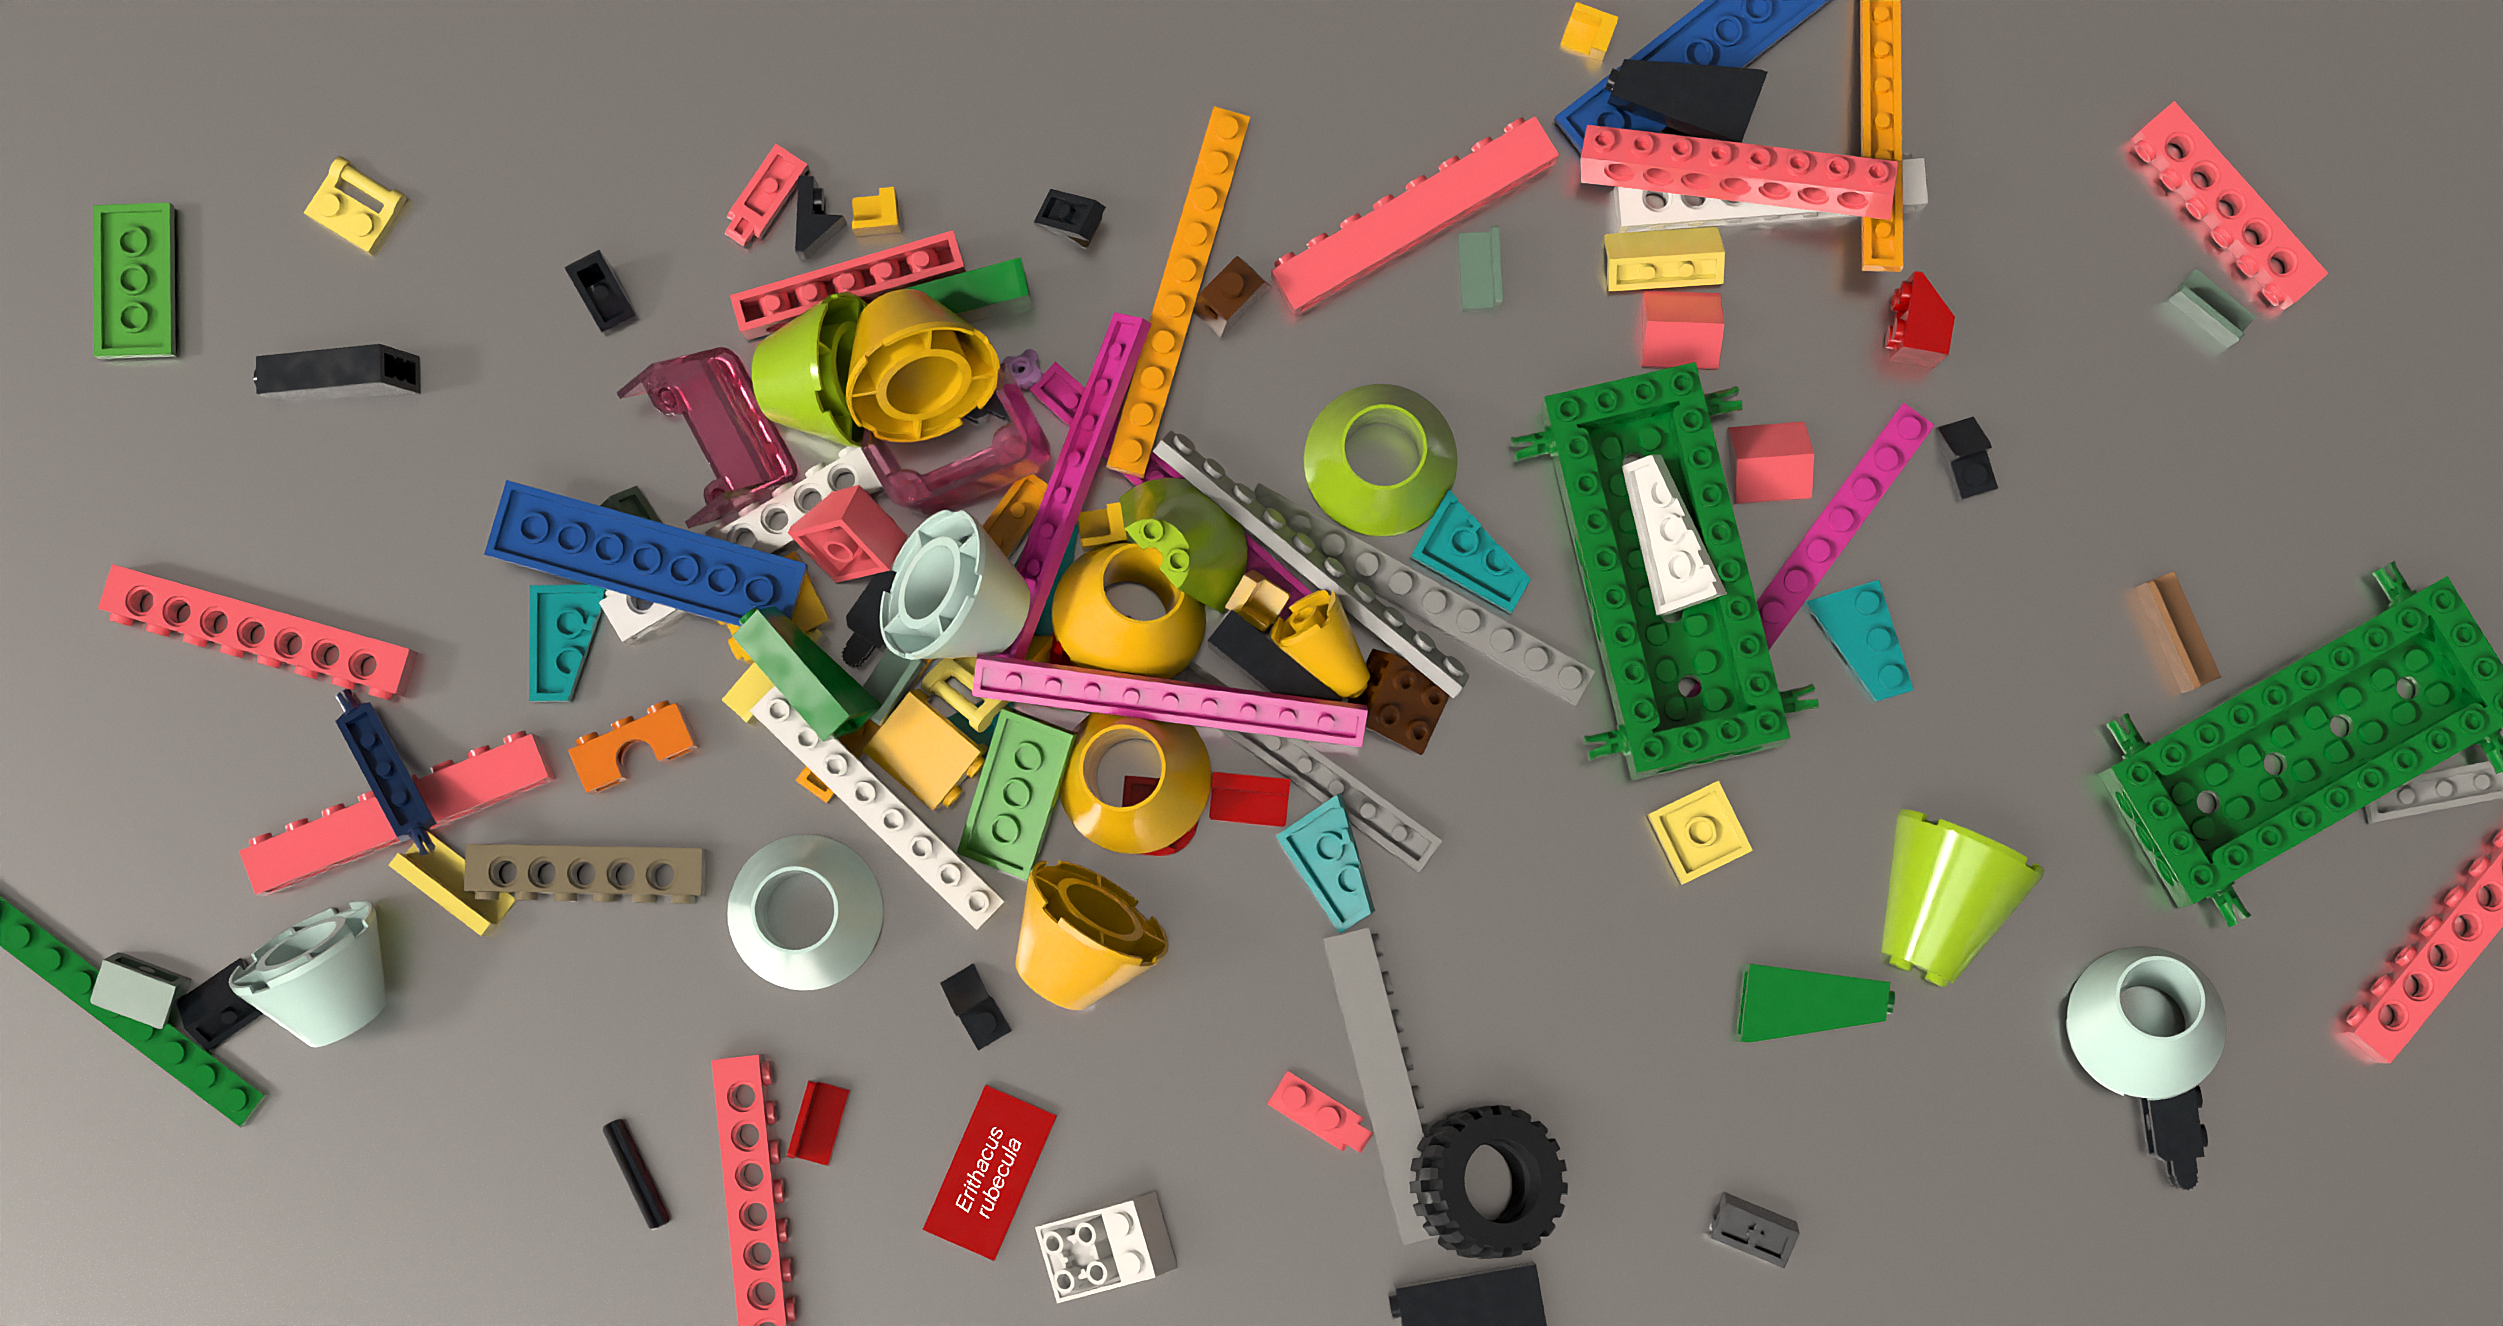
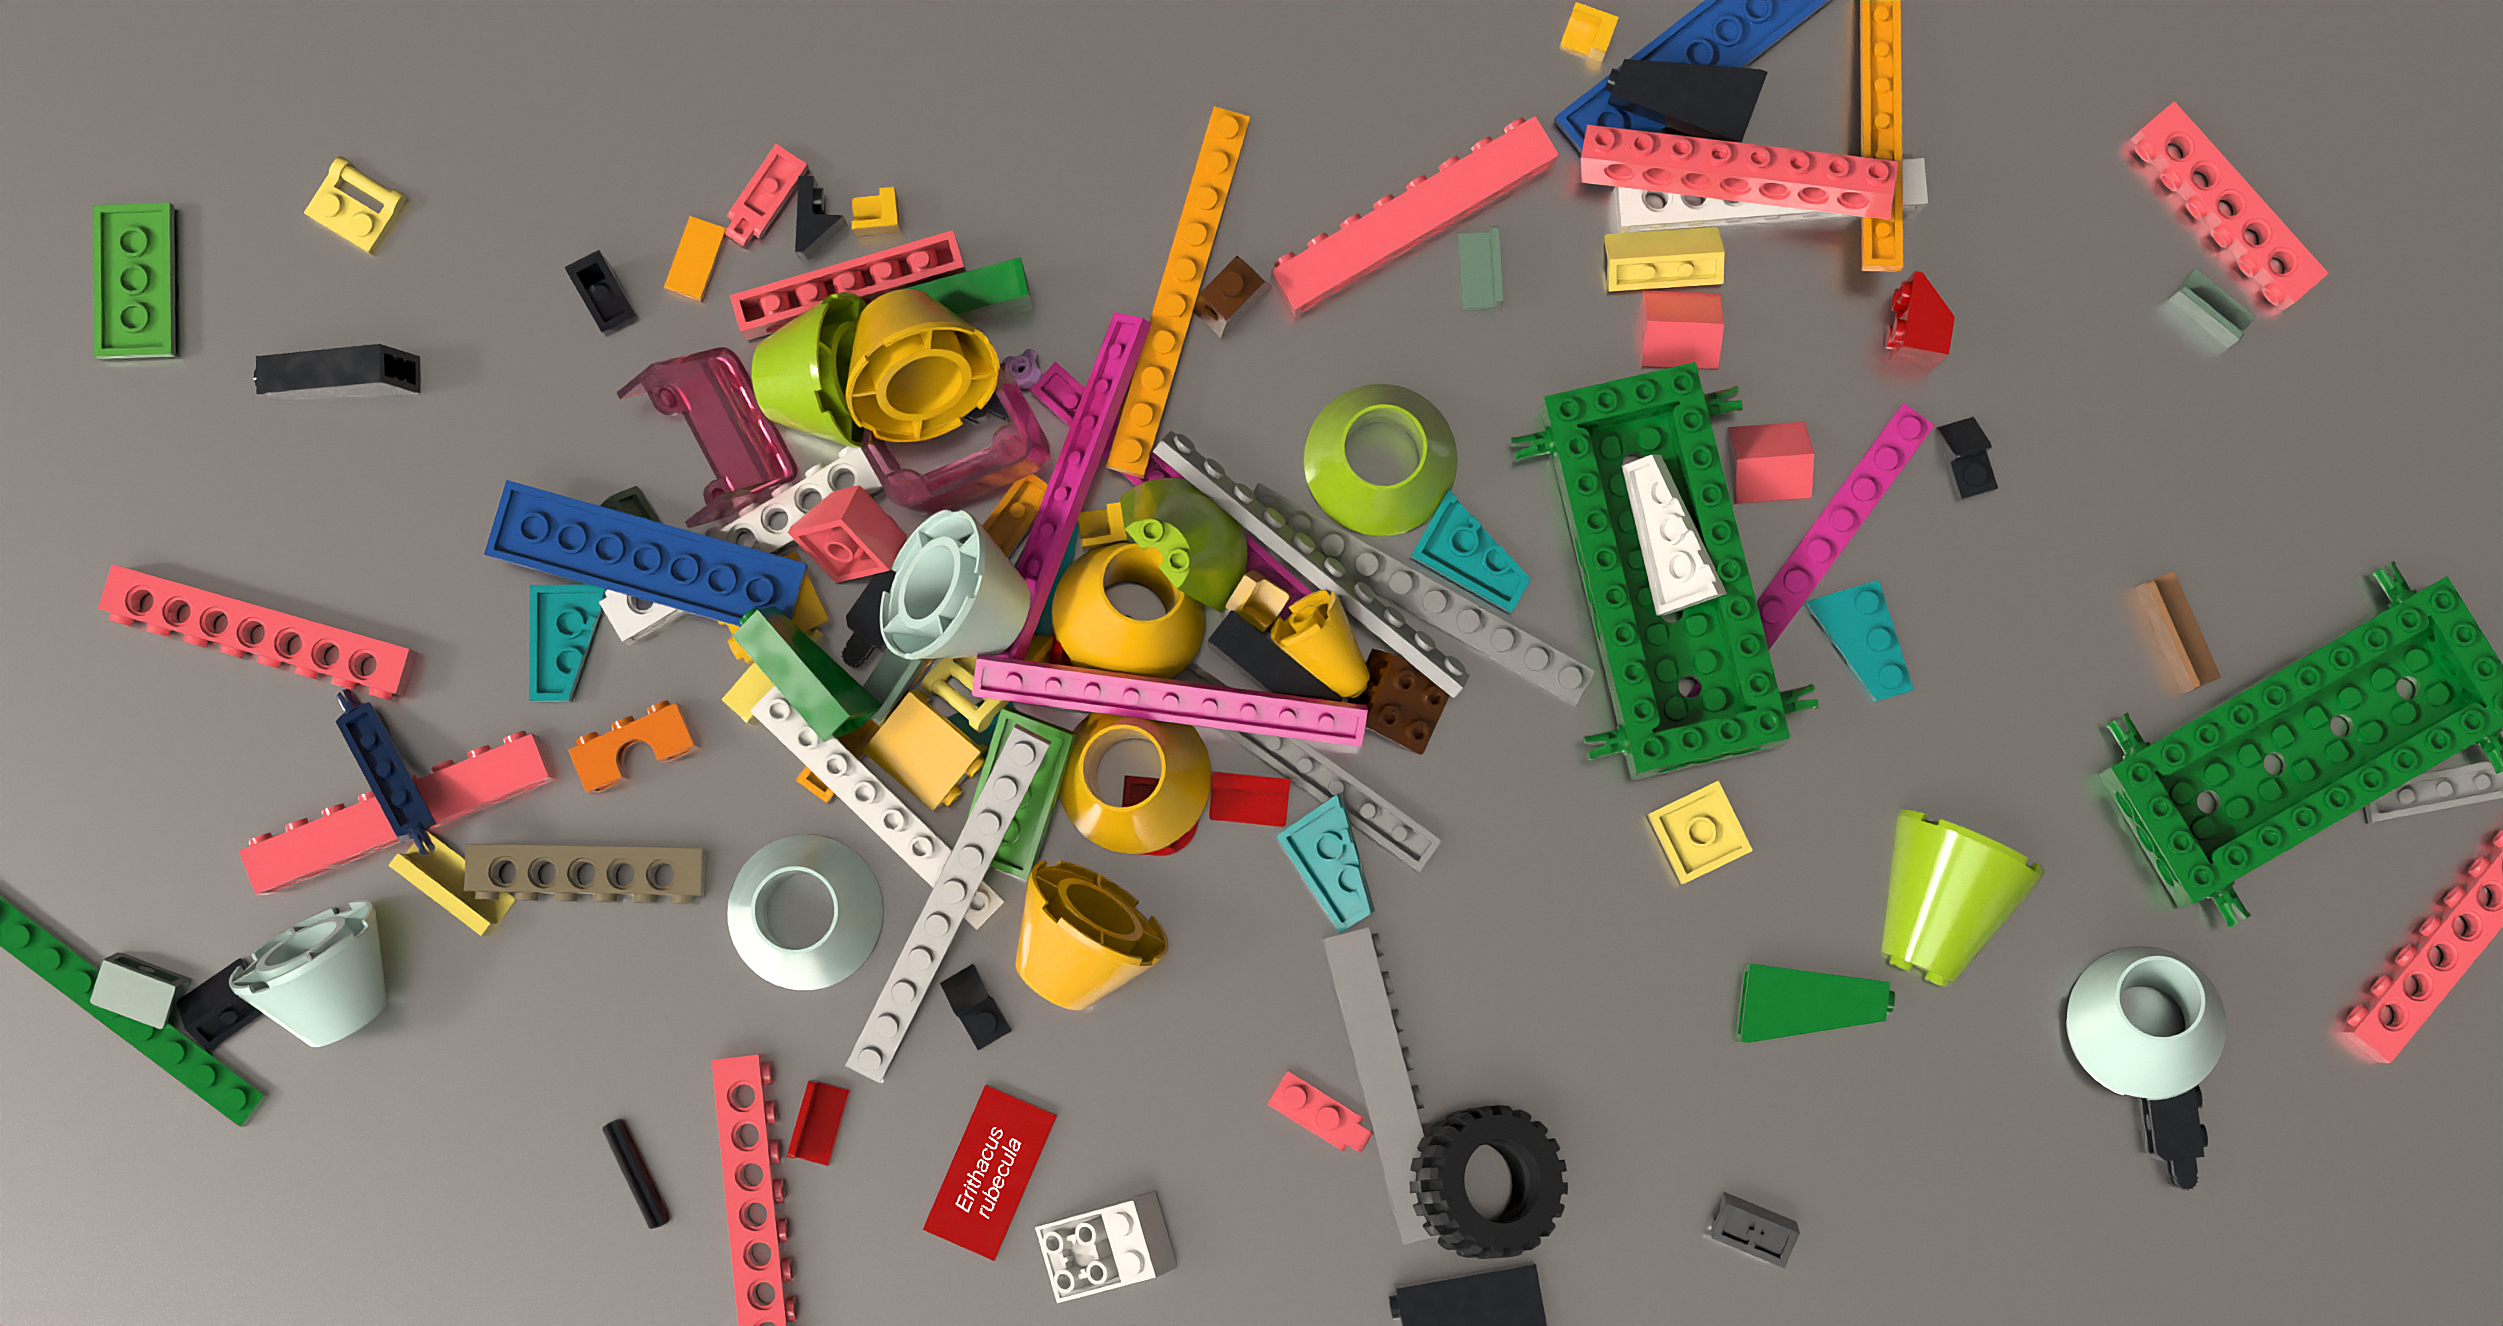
(695, 258): none -> light orange tile
(948, 903): none -> plate
(1070, 216): black slope -> none

